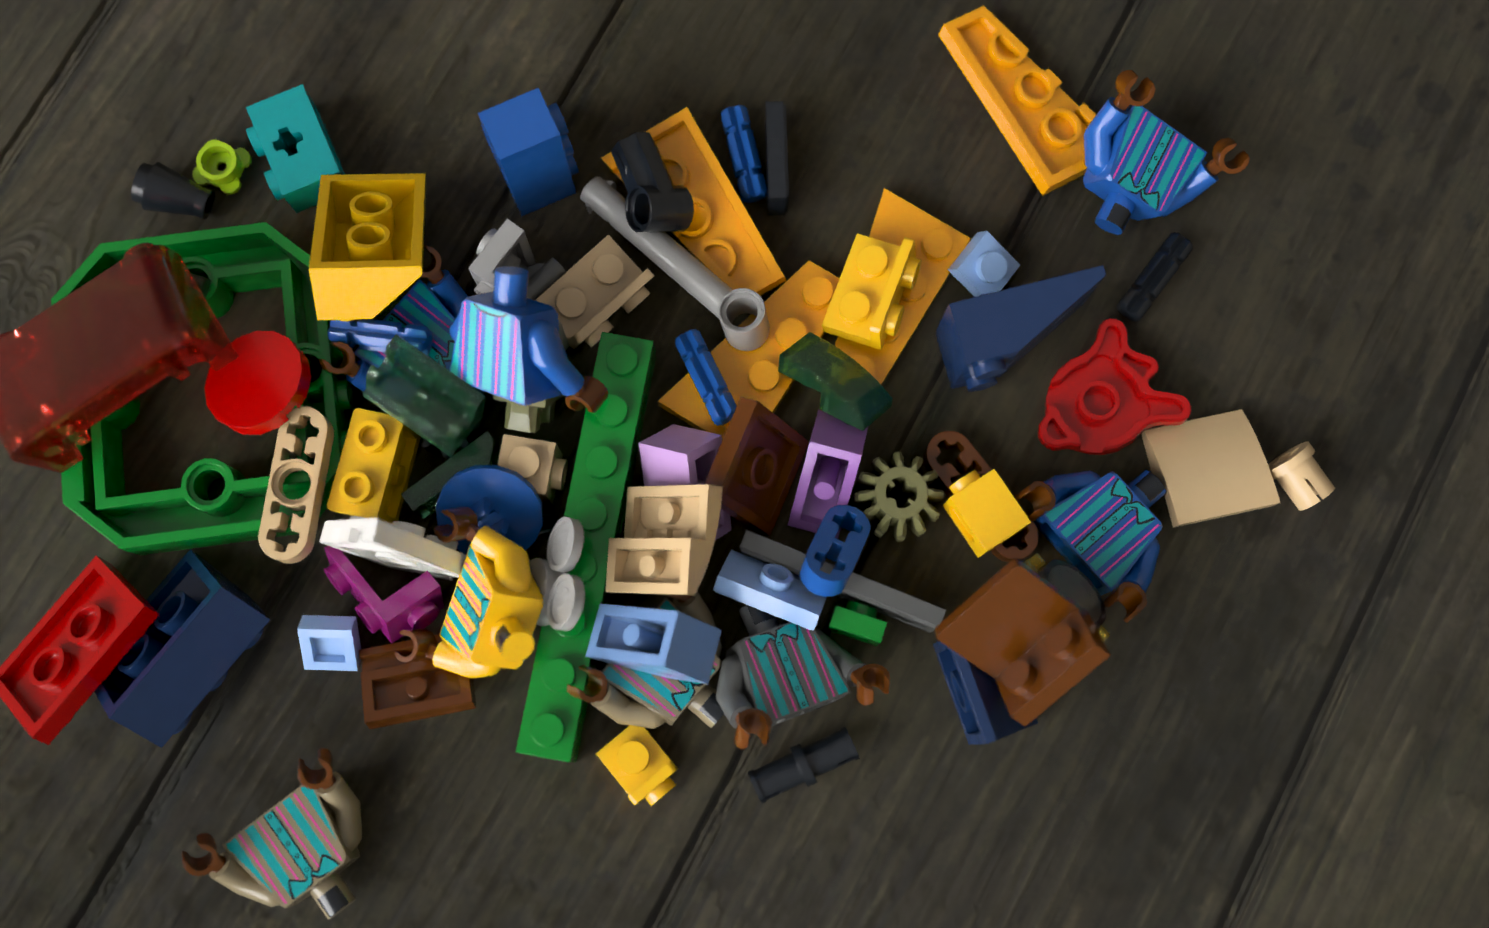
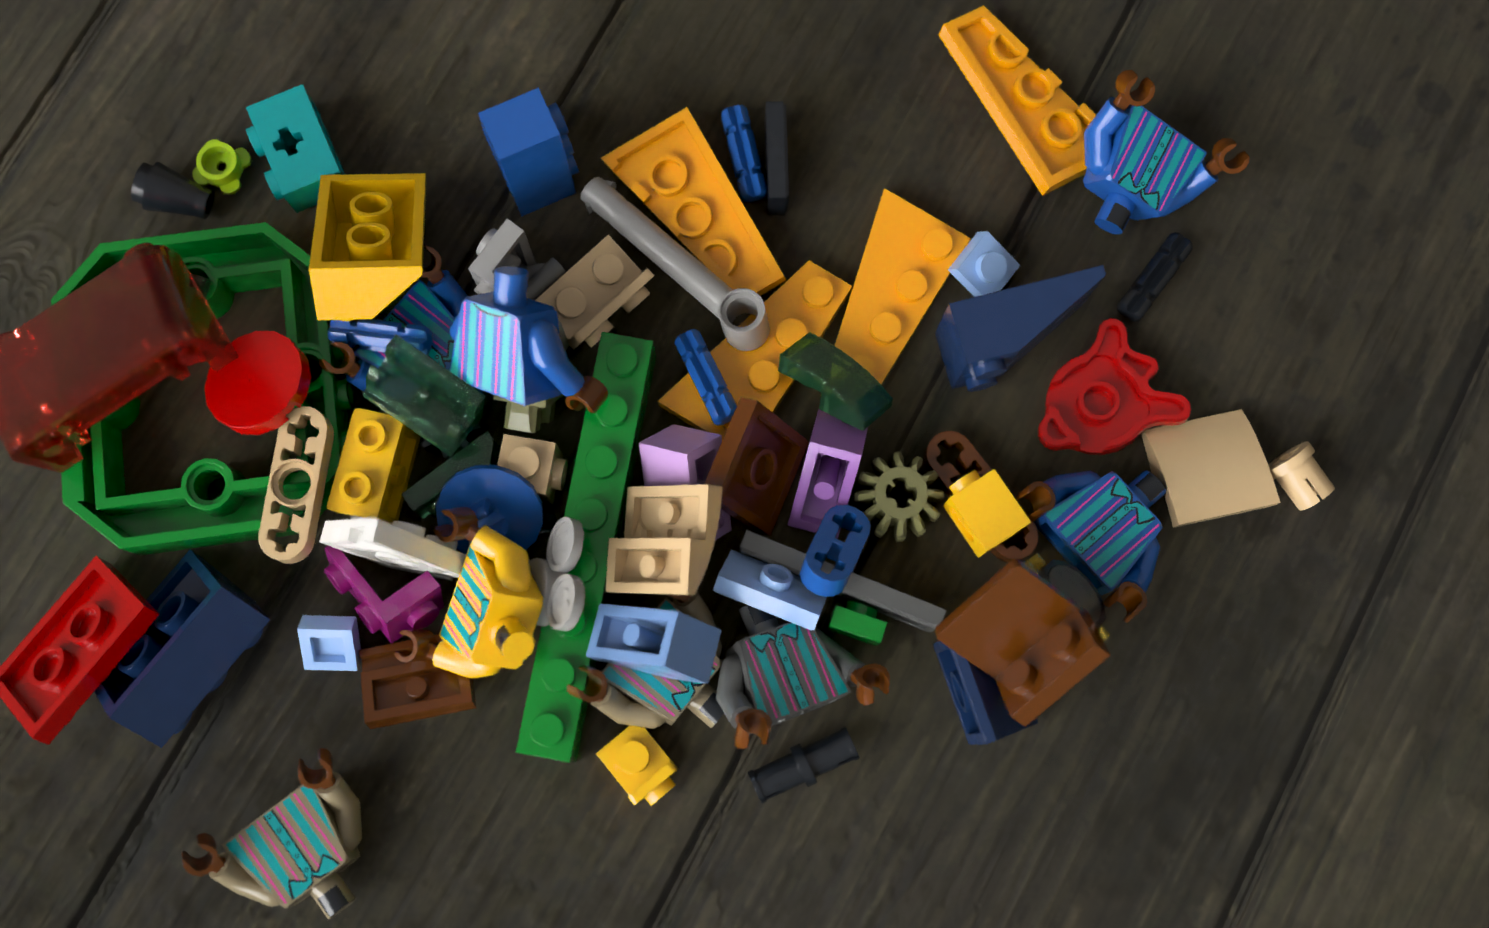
(652, 198): black piece -> none
(870, 291): yellow bracket -> none

